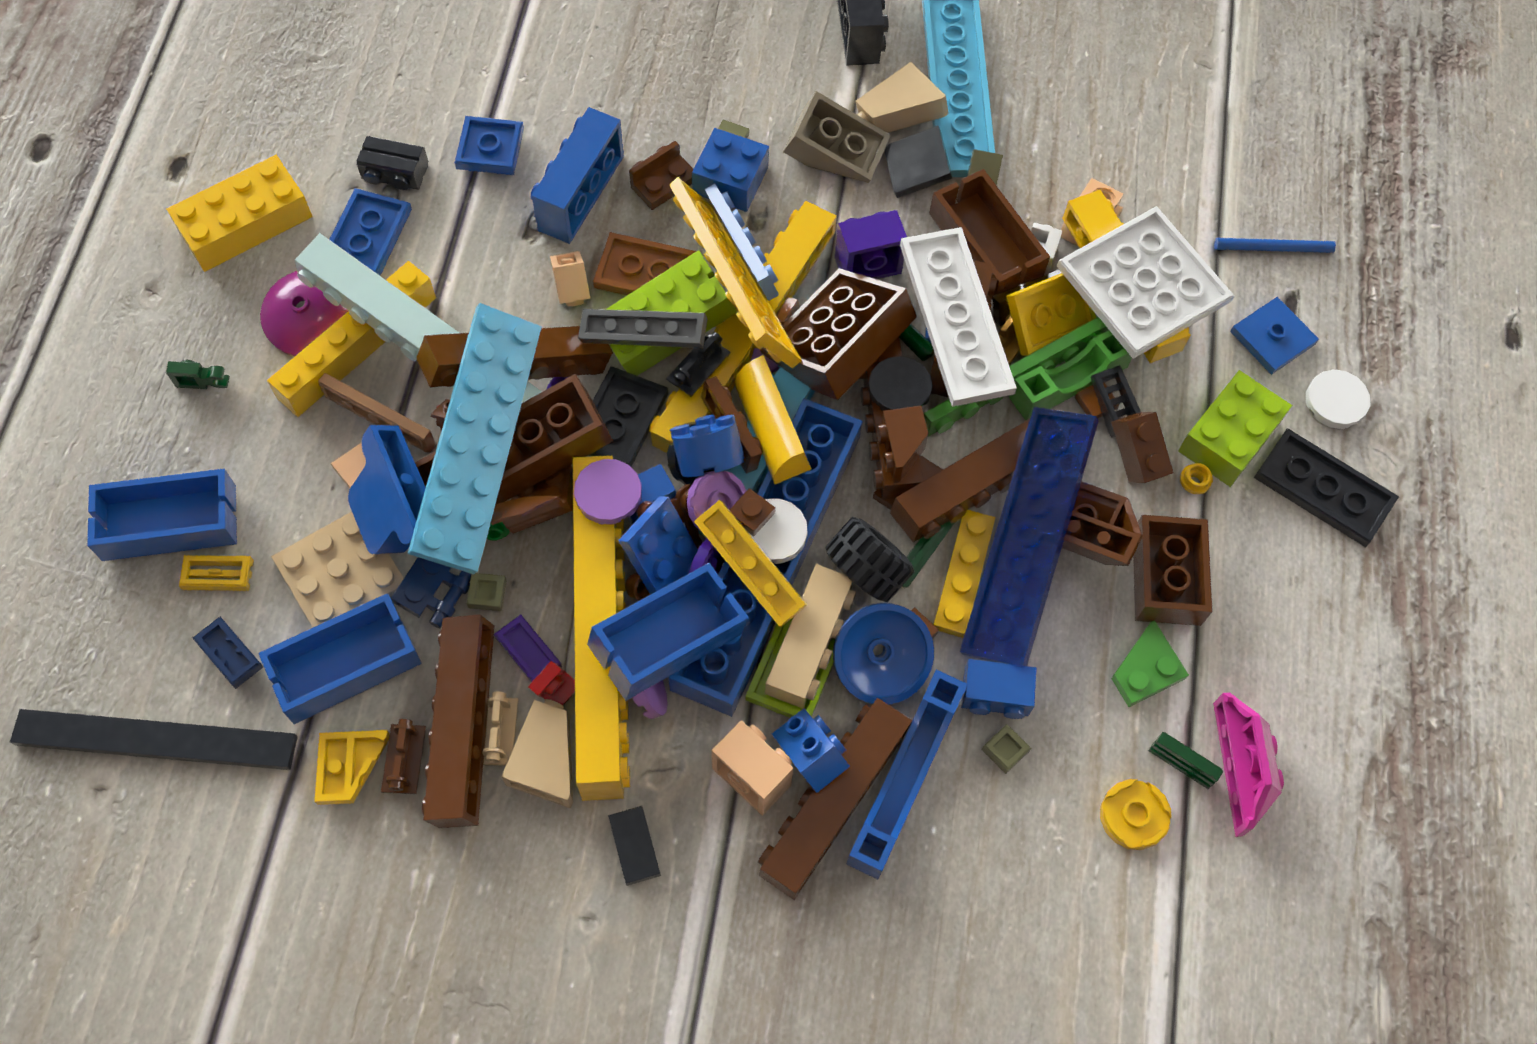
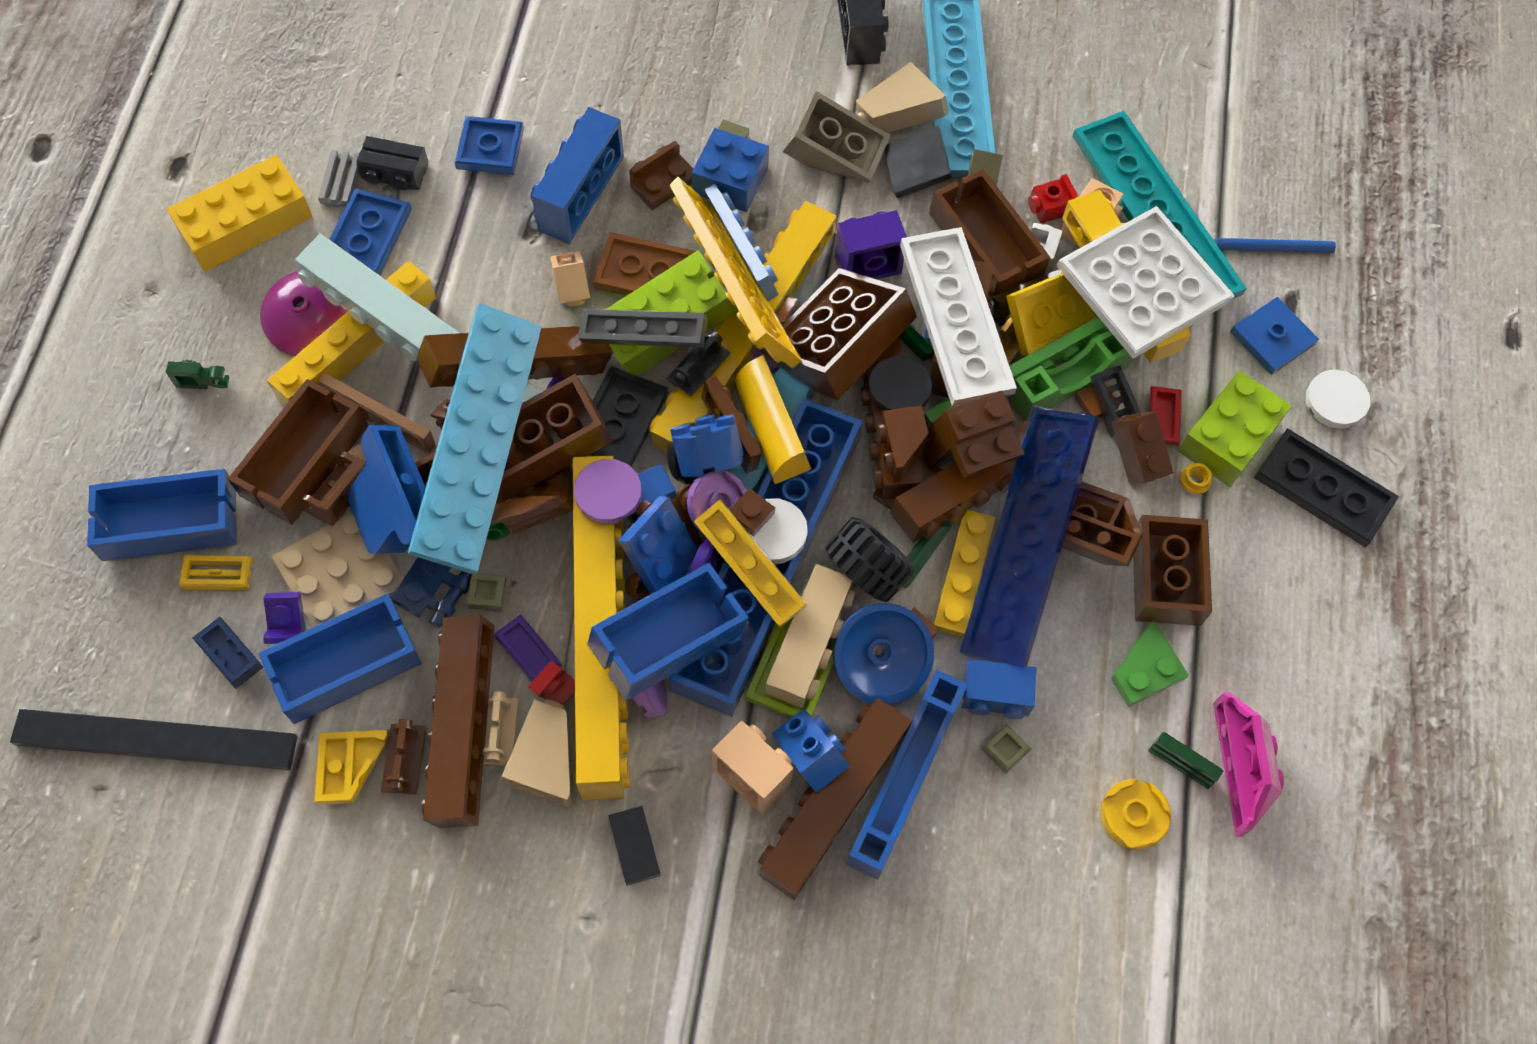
(283, 616): none -> dark purple bracket
(298, 451): none -> reddish brown piece
(328, 179): none -> light grey tile
(332, 496): none -> reddish brown hinge
(975, 434): none -> reddish brown brick
(1051, 198): none -> red brick
(1132, 168): none -> teal plate
(1167, 405): none -> red tile

